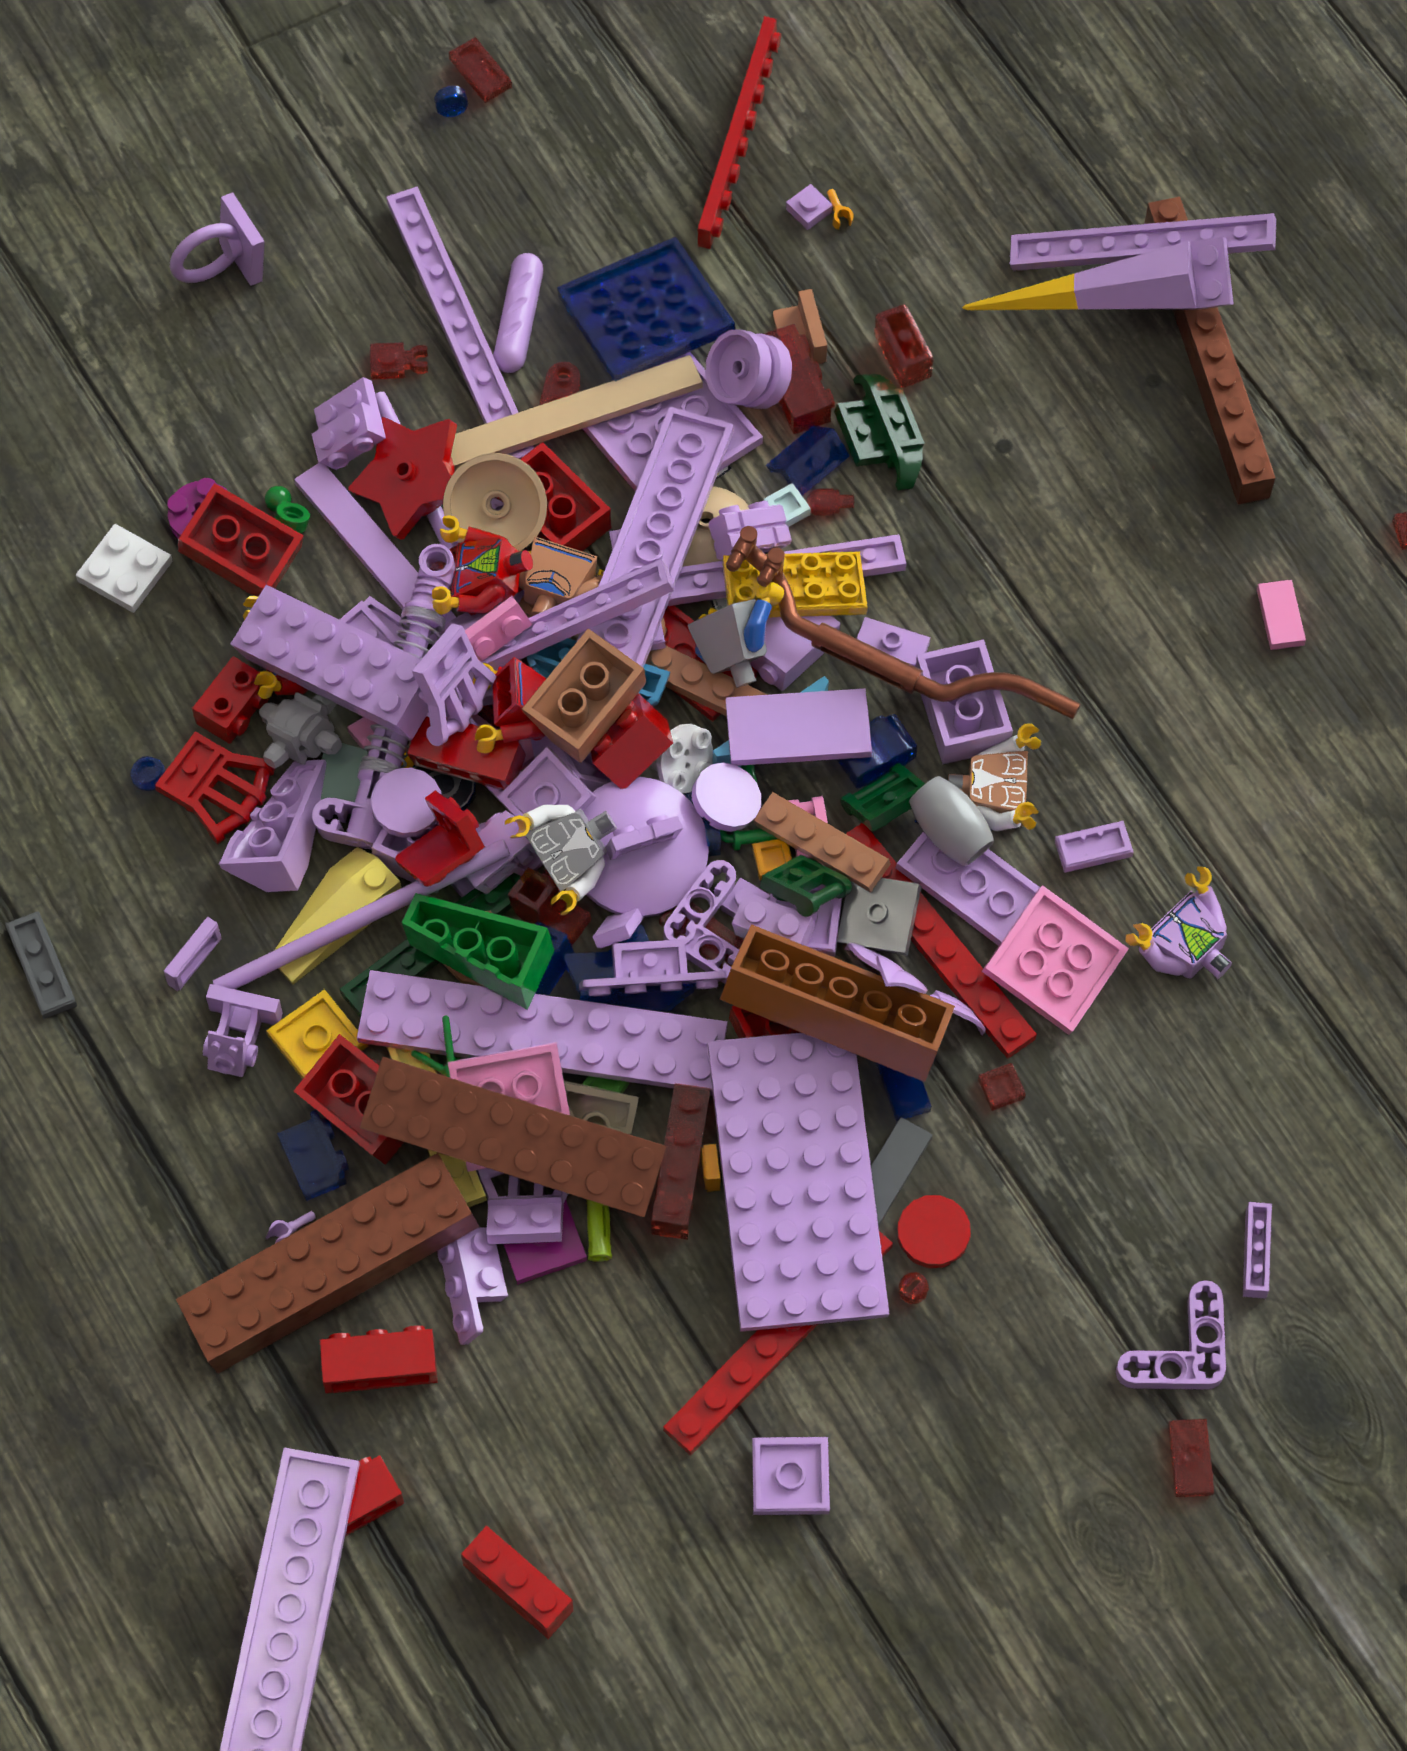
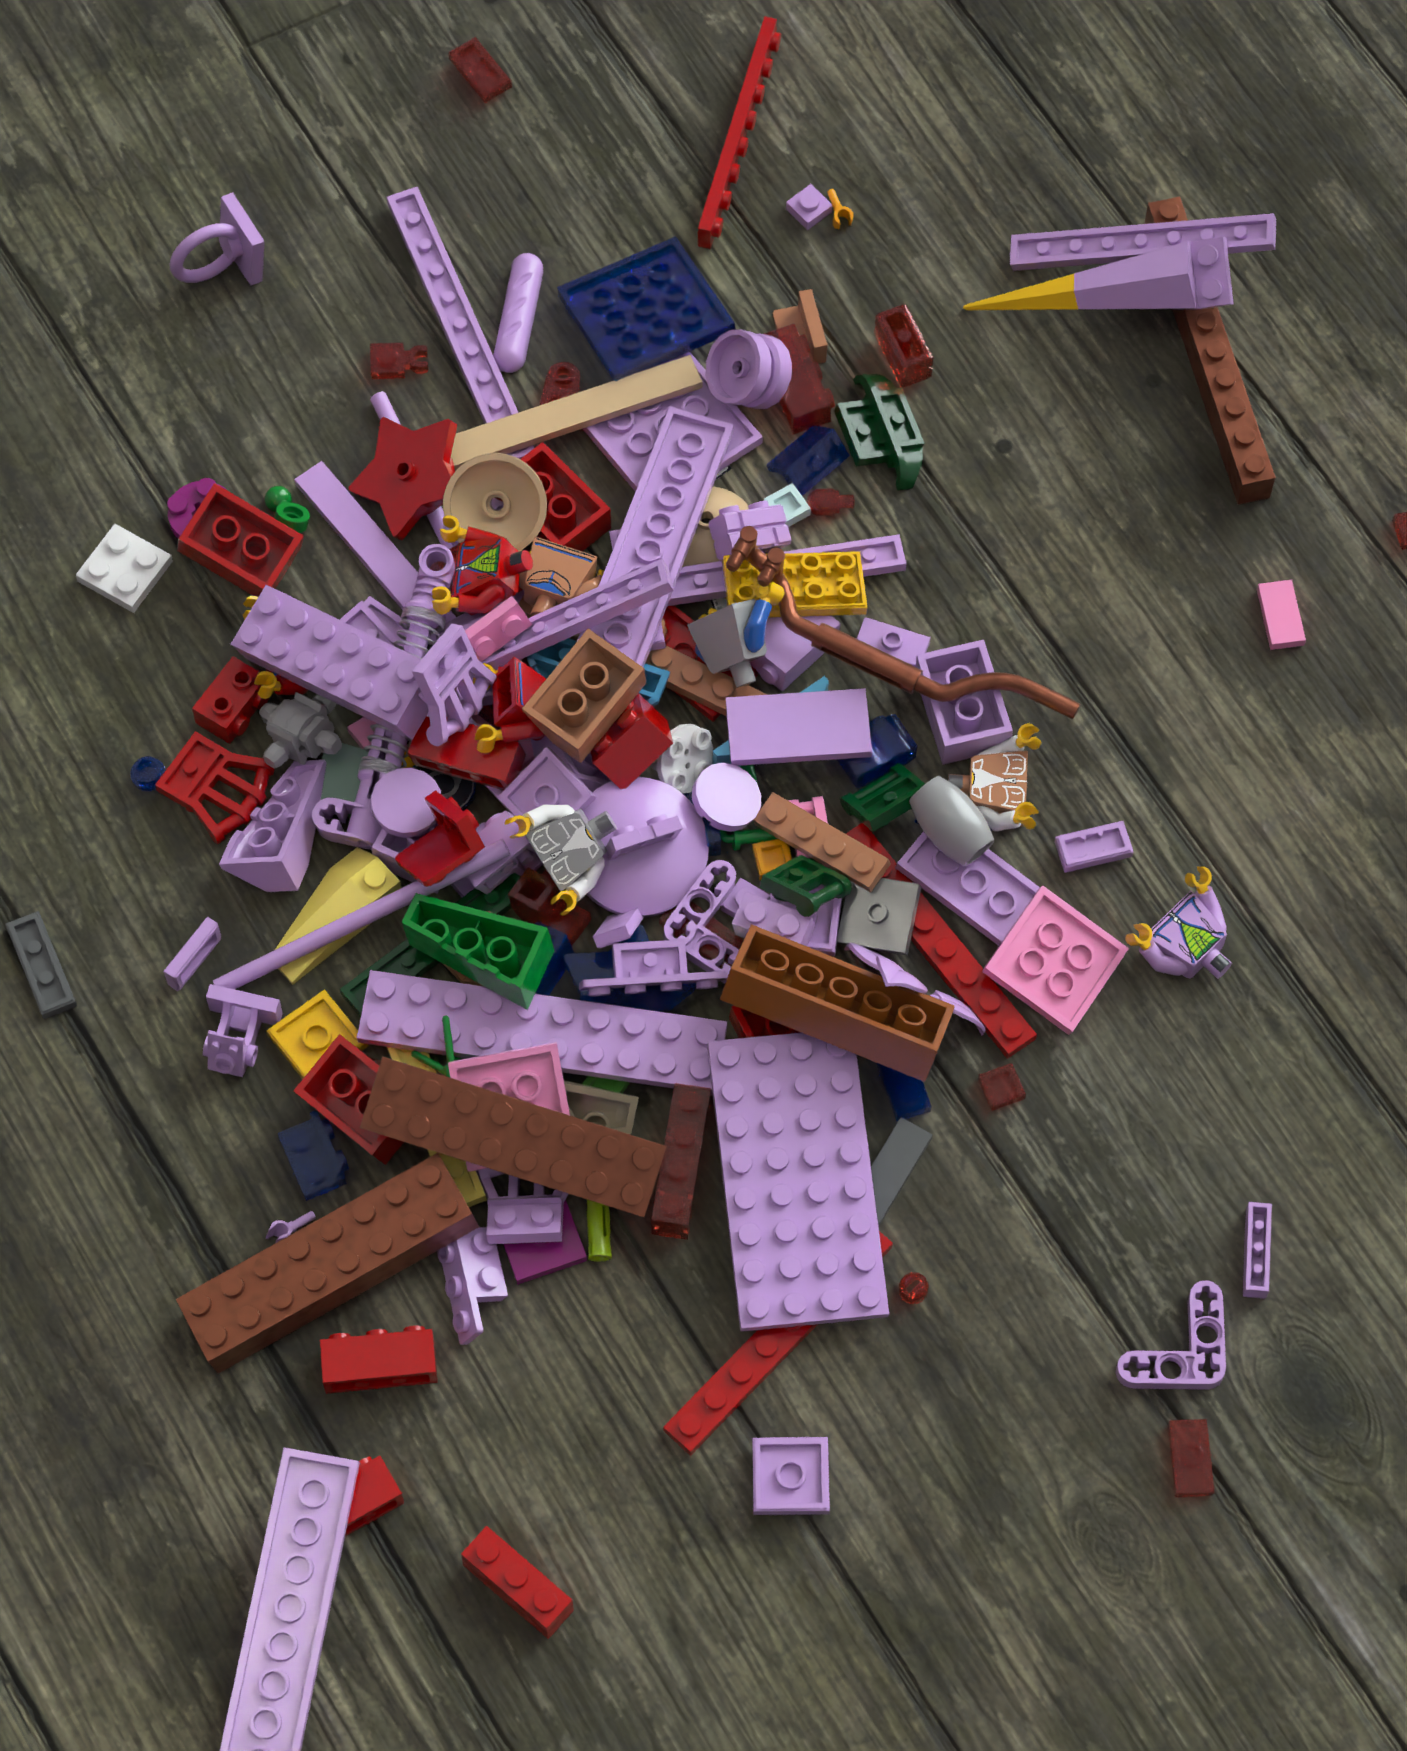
(348, 425): lavender plate -> none
(451, 101): clear blue tile -> none
(710, 1167): light orange tile -> none
(933, 1231): red tile -> none

